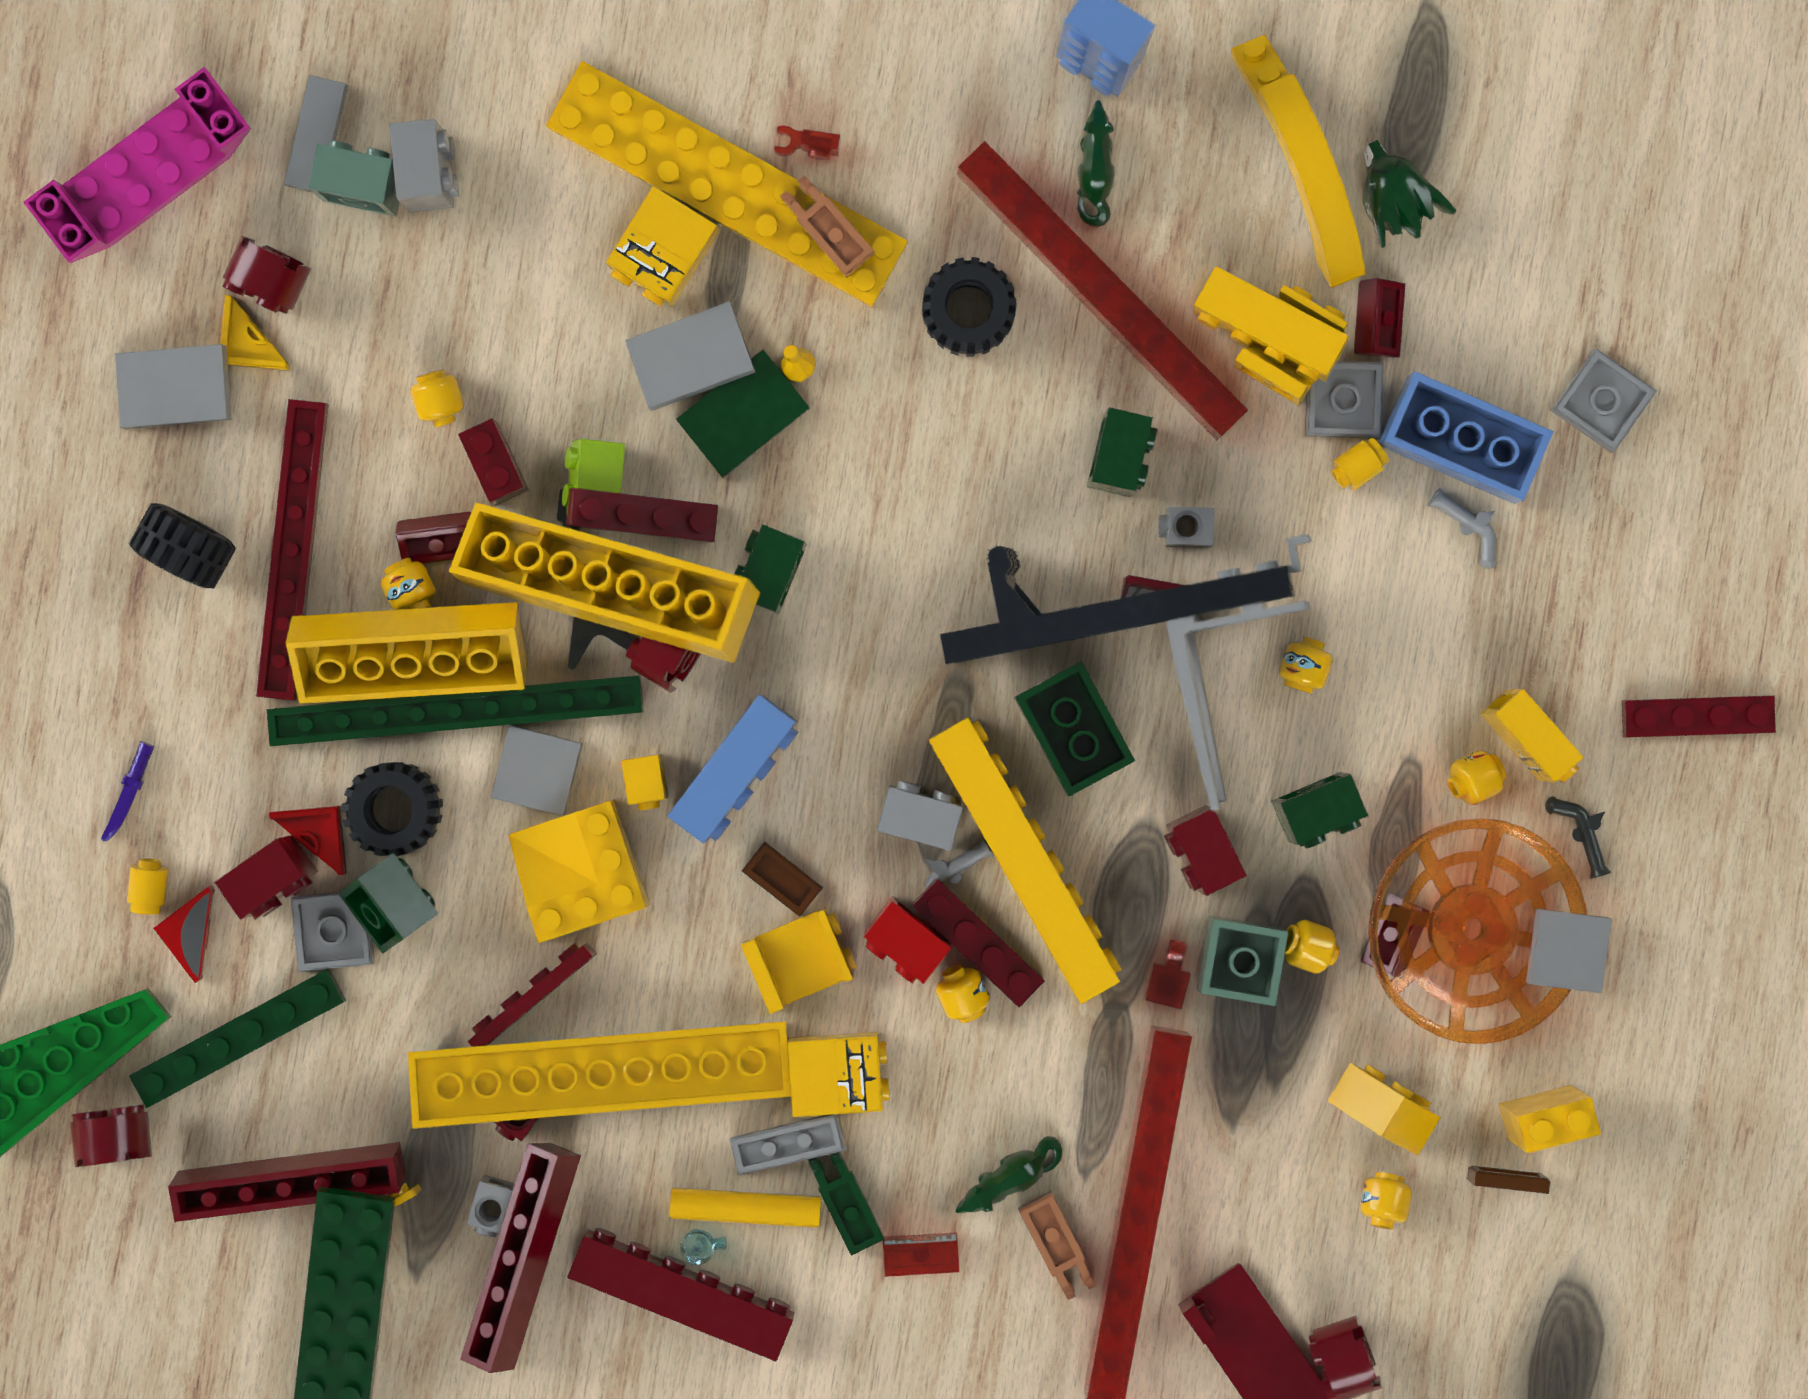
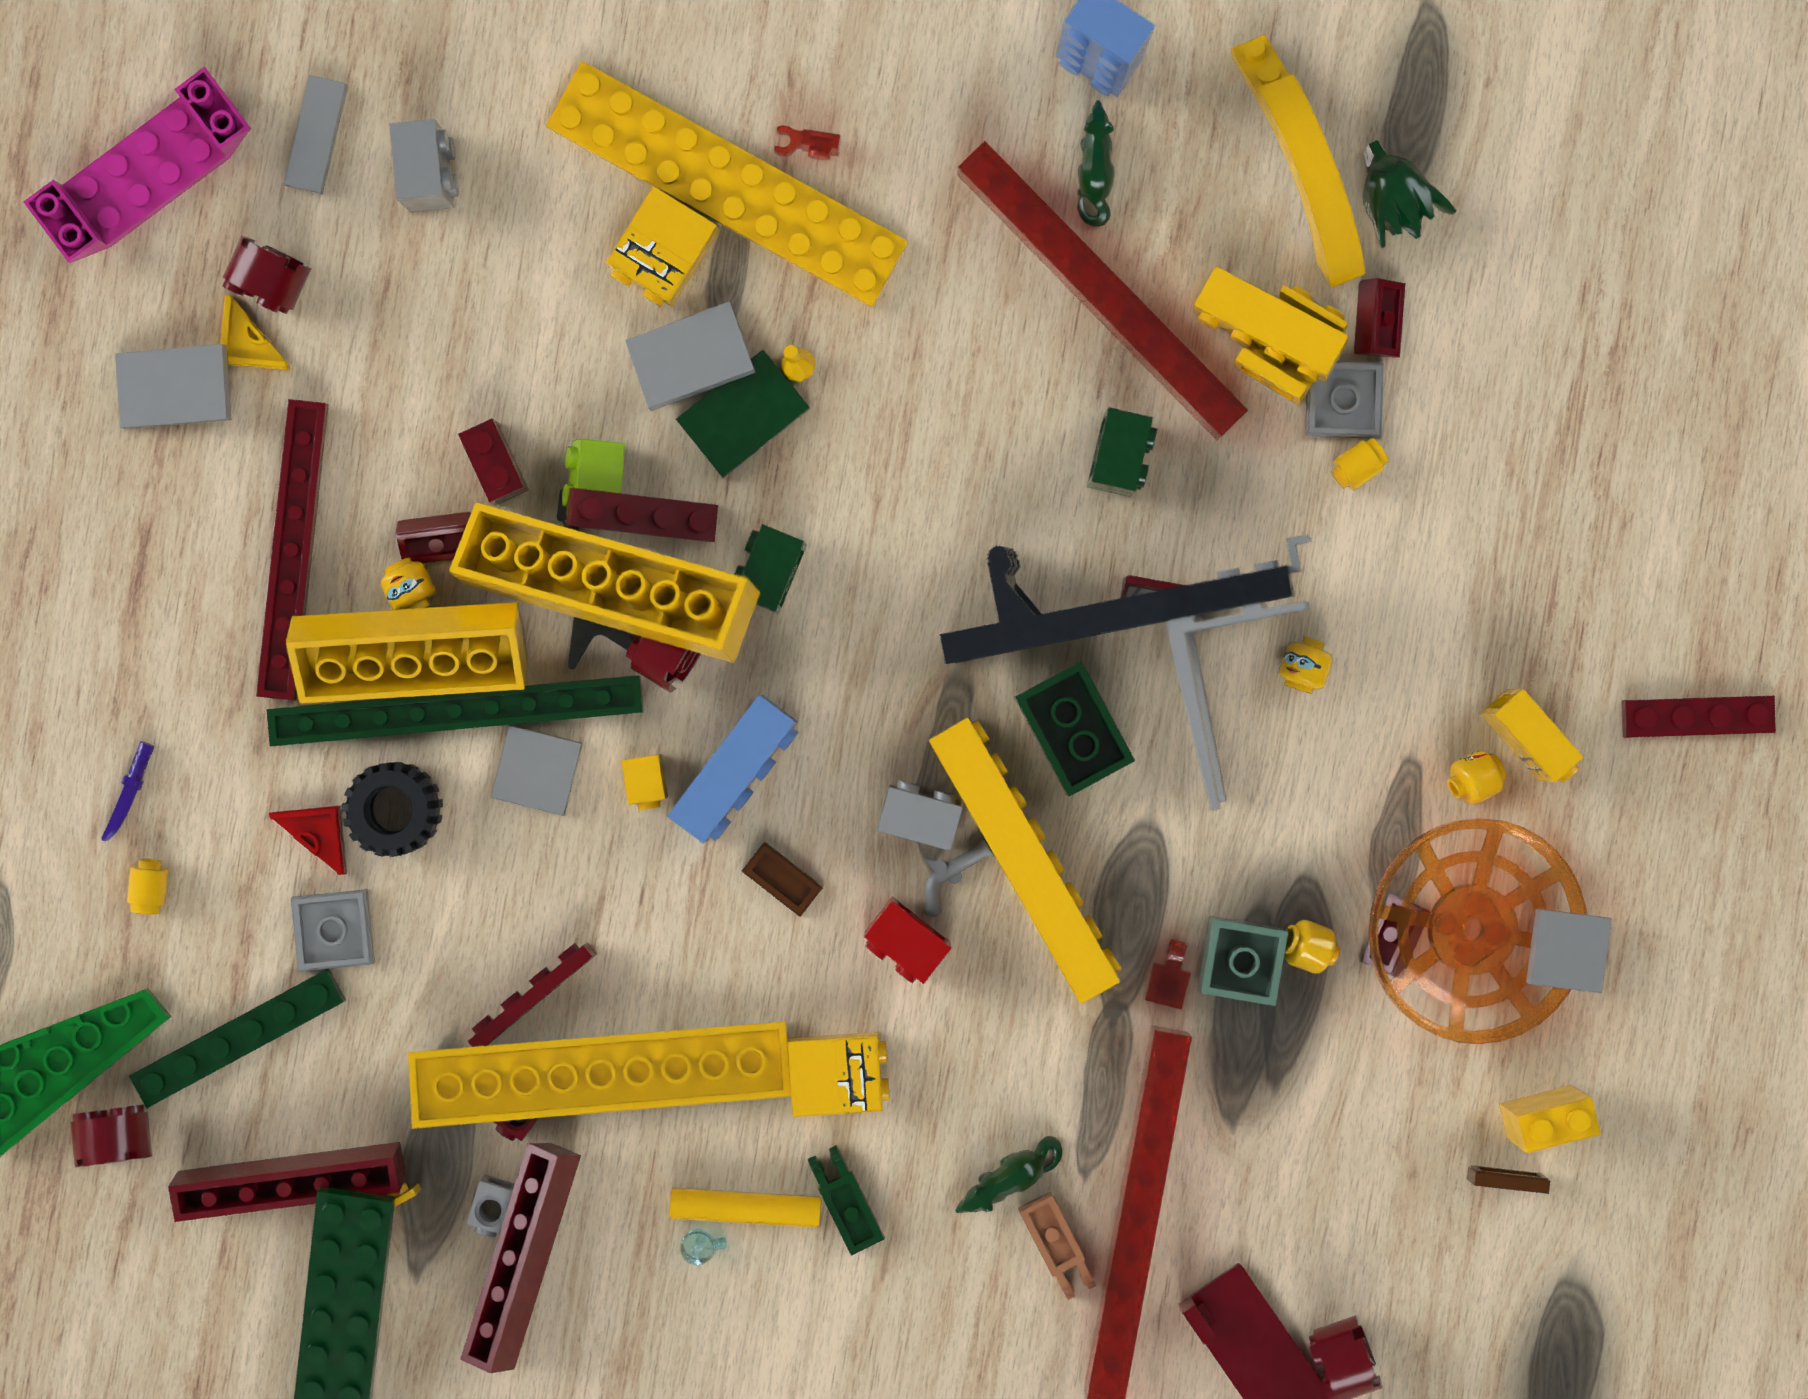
(182, 546): black tyre -> none
(188, 932): tile -> none
(267, 876): dark red brick -> none
(354, 178): sand green brick -> none
(388, 902): brick -> none
(437, 397): yellow head -> none
(577, 871): yellow slope -> none
(682, 1294): dark red brick -> none
(788, 1143): light grey tile -> none
(798, 959): yellow panel -> none
(830, 229): nougat hinge -> none
(921, 1254): clear red panel -> none
(962, 993): yellow head -> none
(969, 274): black tyre -> none
(977, 942): dark red plate -> none
(1204, 527): light grey brick -> none
(1205, 851): dark red brick -> none
(1320, 809): dark green brick -> none
(1386, 1110): yellow brick -> none
(1386, 1200): yellow head -> none
(1465, 438): medium blue brick -> none
(1470, 523): light grey piece -> none
(1584, 831): pearl dark grey piece -> none
(1603, 400): light grey tile -> none

